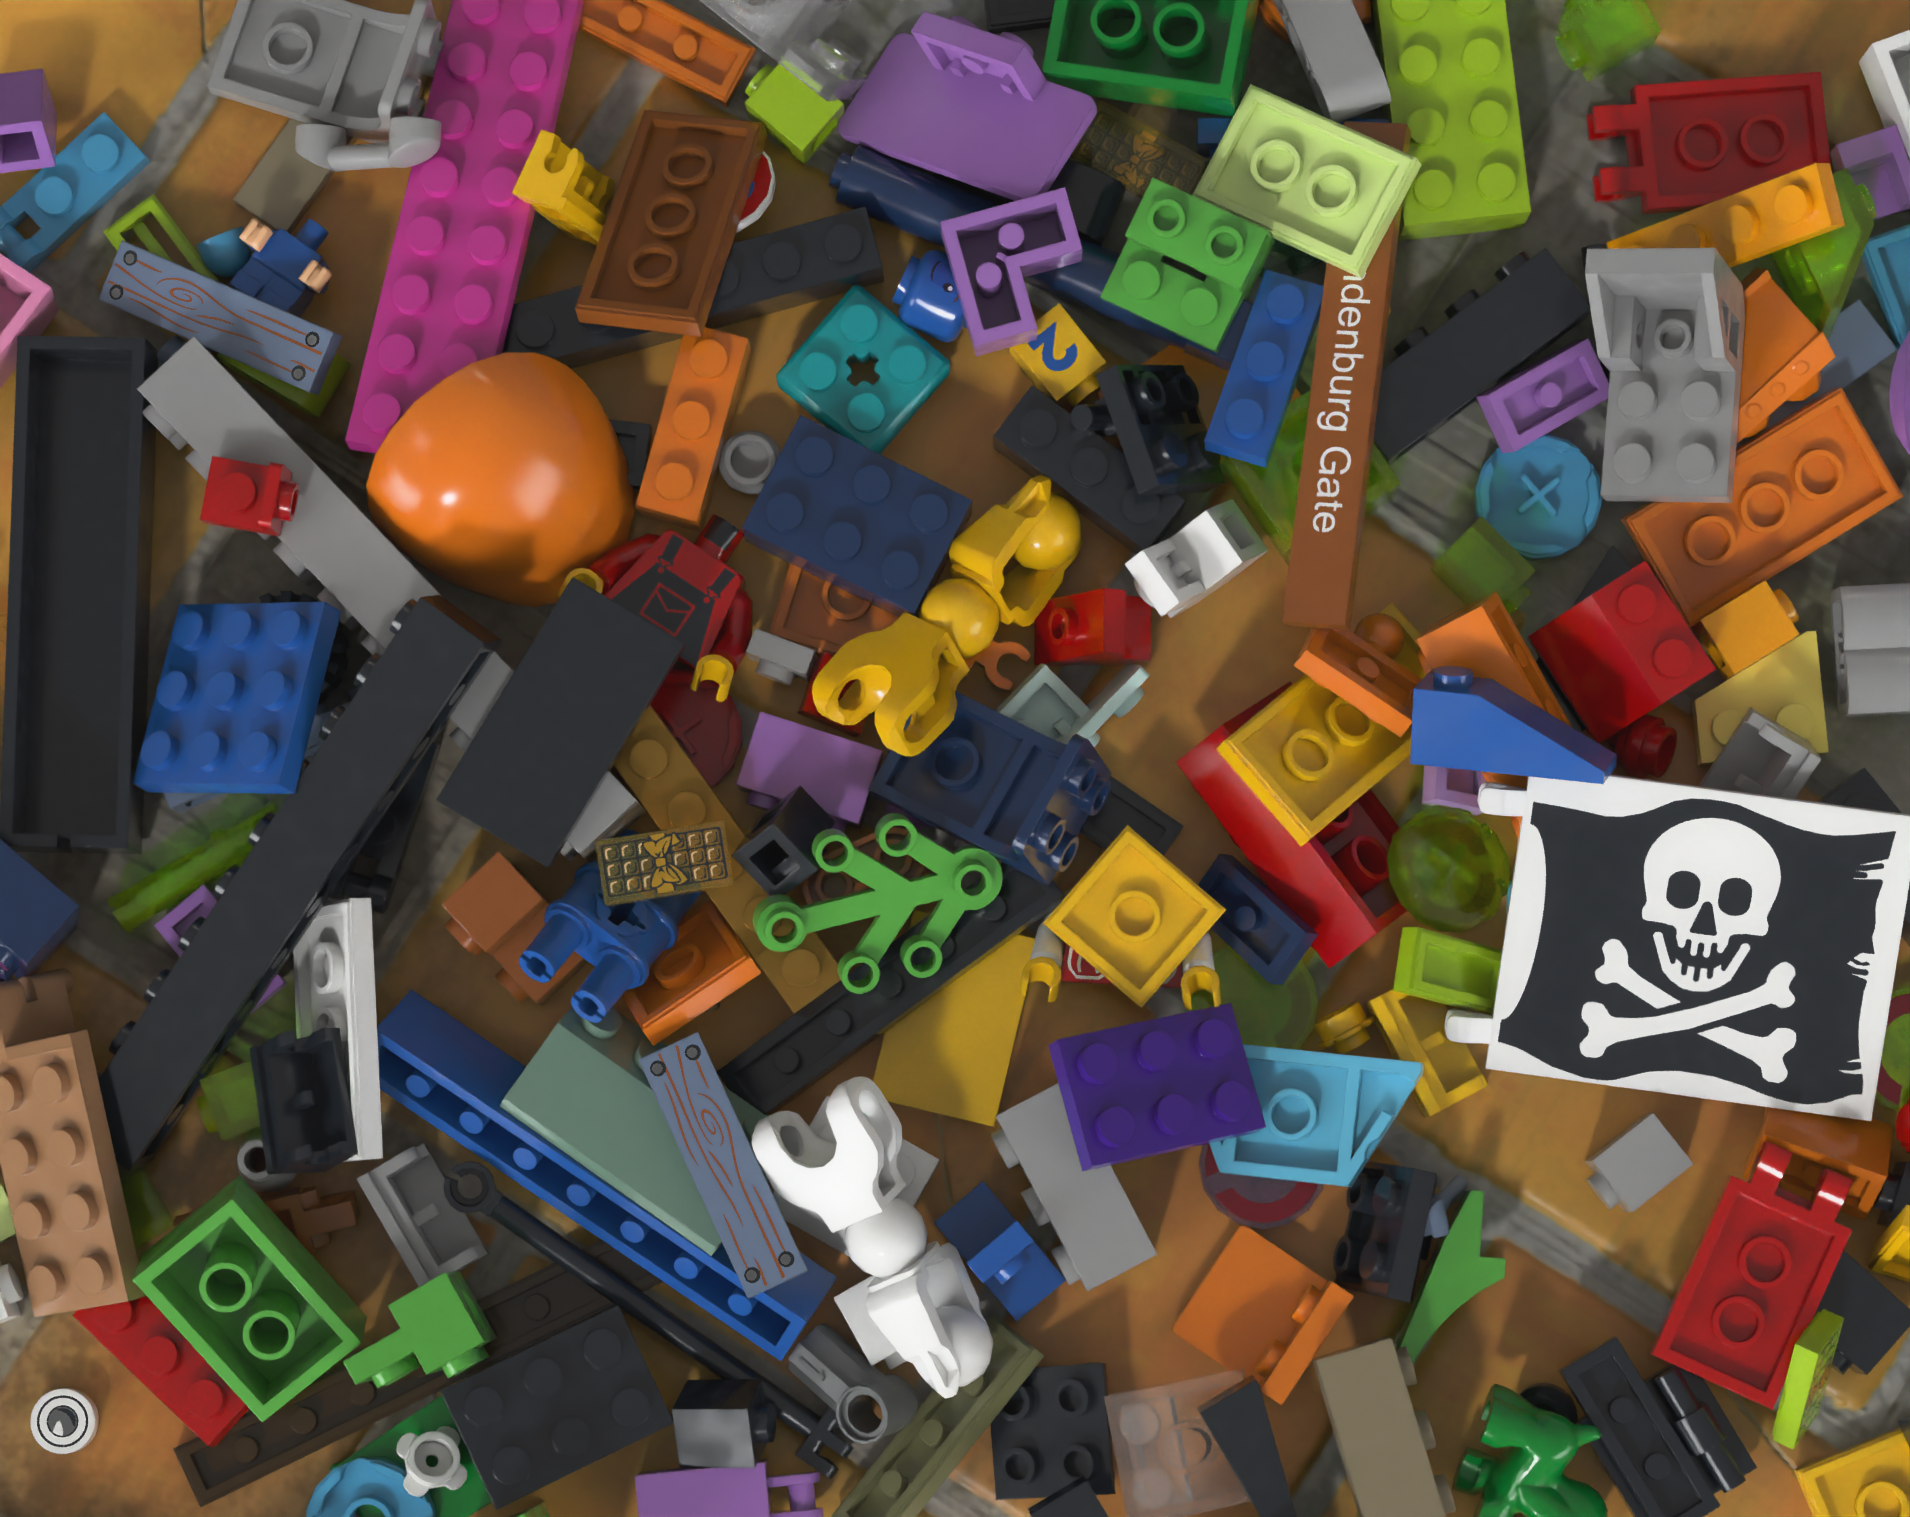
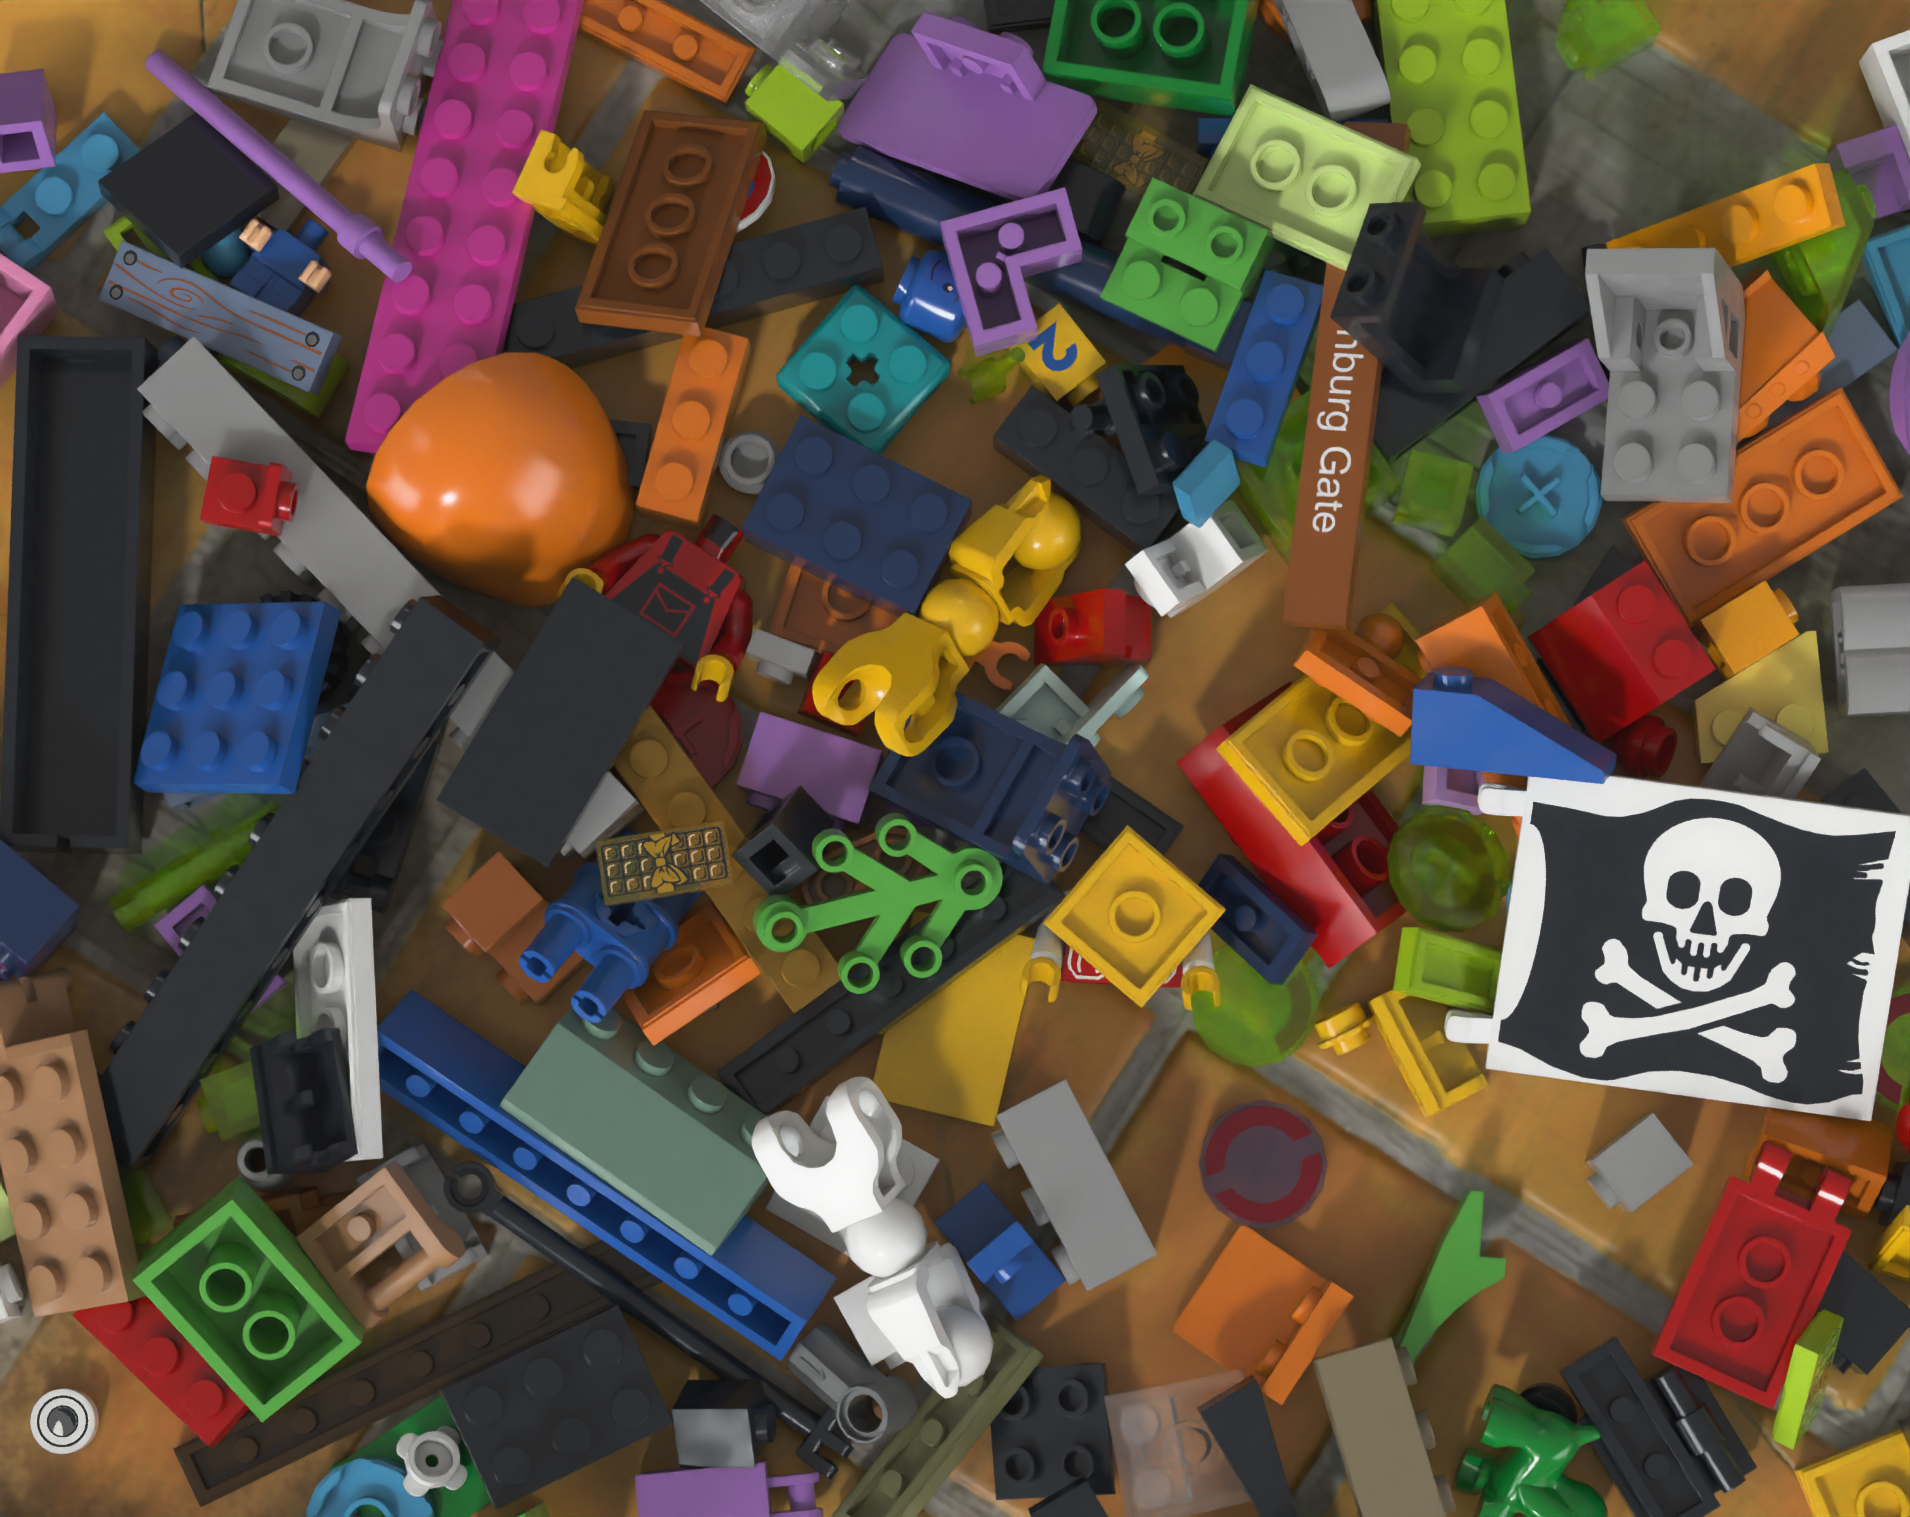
(188, 190): none -> black tile
(355, 231): none -> medium lavender bar
(364, 1229): none -> medium nougat plate
(409, 144): light grey bar -> none
(437, 1325): bright green brick -> none
(723, 1165): sand blue tile -> none
(988, 376): none -> clear neon green hand
(1156, 1086): dark purple plate -> none
(1206, 483): none -> dark azure tile
(1318, 1114): medium azure wing -> none
(1385, 1231): black plate -> none
(1415, 302): none -> black panel
(1432, 493): none -> clear neon green brick
(1437, 1221): sand blue hand -> none
(1710, 138): red tile -> none

